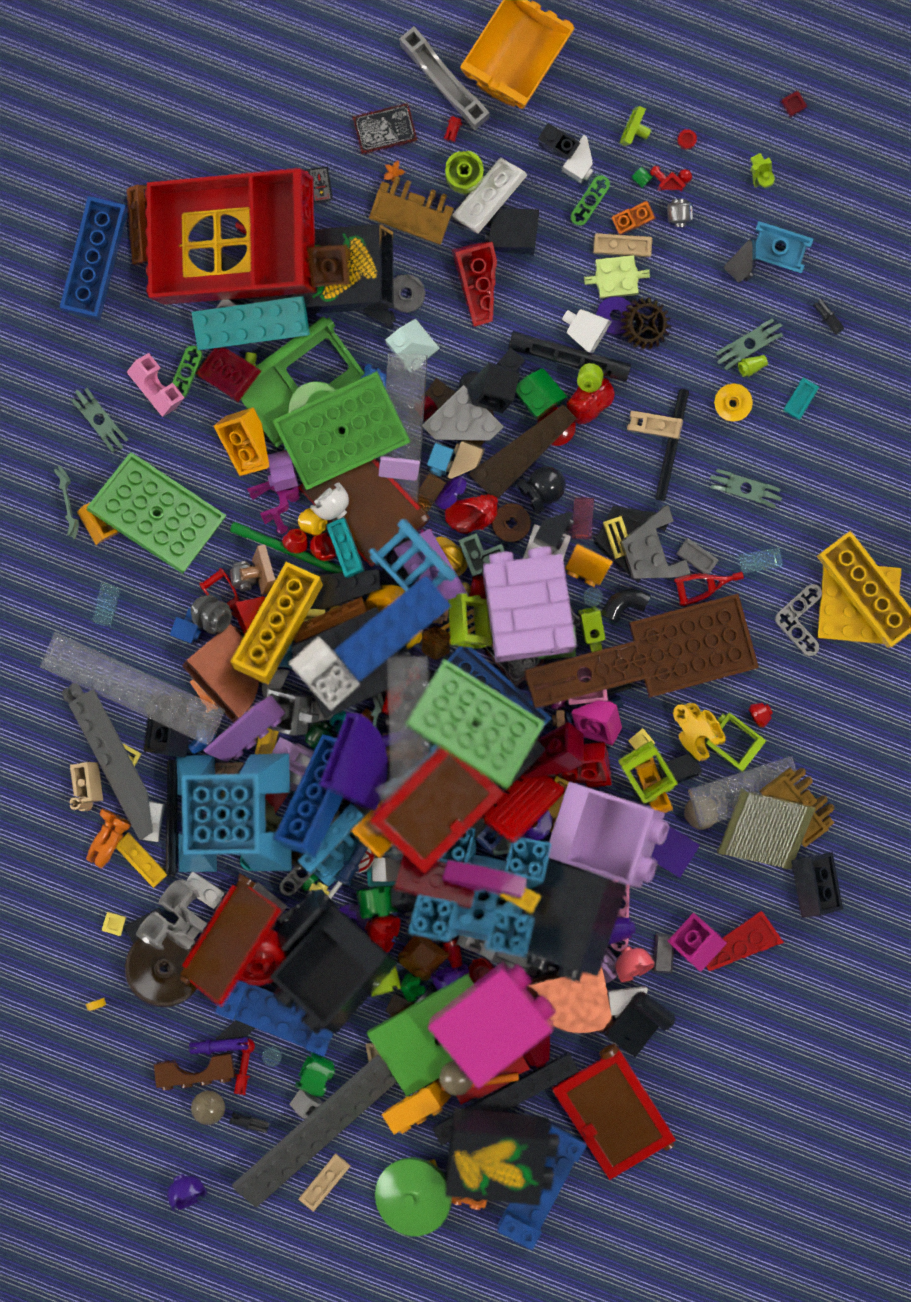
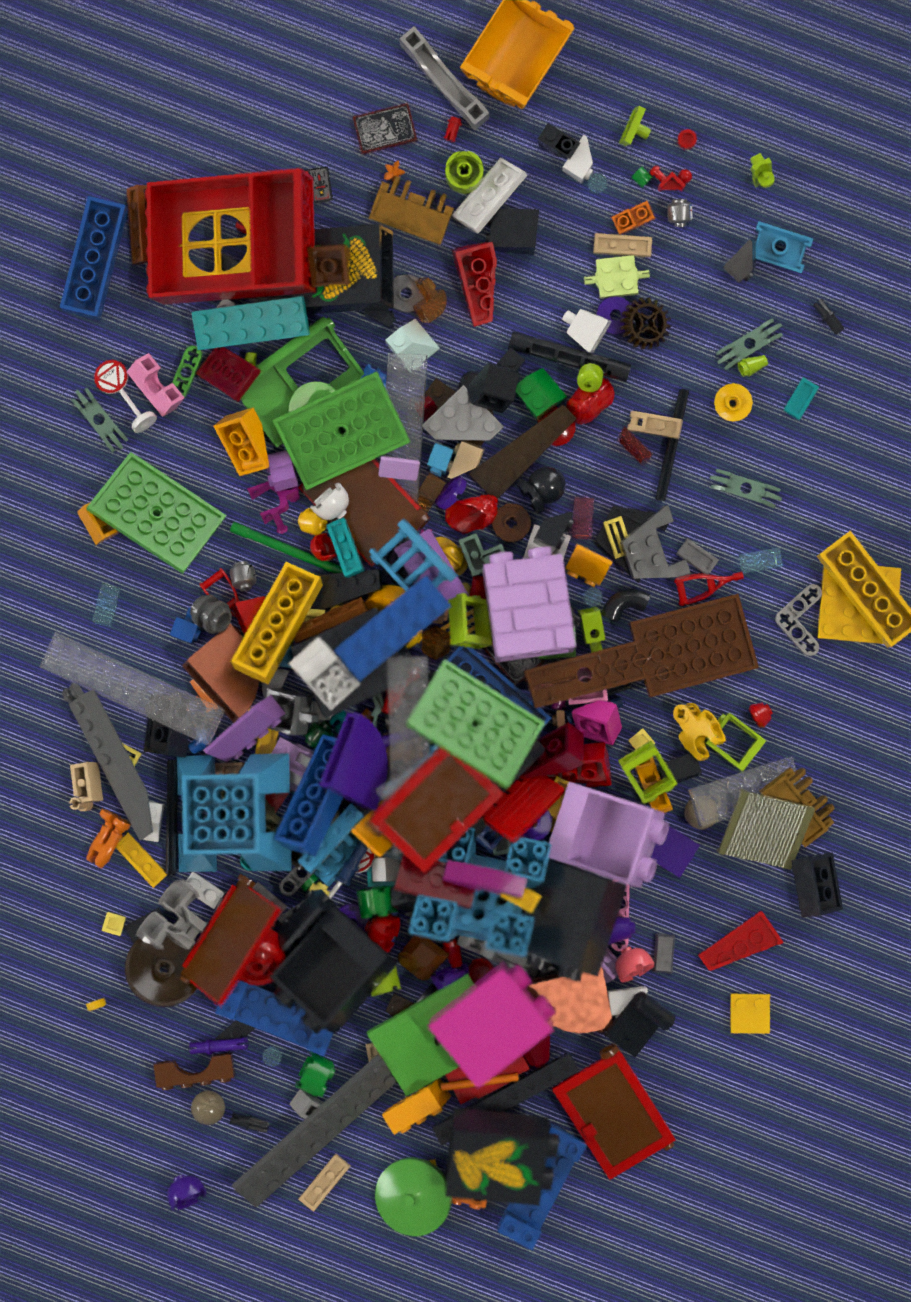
(64, 482): sand green piece -> none
(112, 378): none -> white piece
(242, 1078): red pin -> none
(261, 570): medium nougat tile -> none
(295, 541): red cone -> none
(411, 988): green tile -> none
(433, 302): none -> clear orange brick
(454, 1079): dark tan piece -> none
(582, 201): bright green beam -> none
(634, 446): none -> clear red tile
(697, 942): dark pink brick -> none
(749, 1013): none -> yellow plate
(794, 103): dark red tile -> none

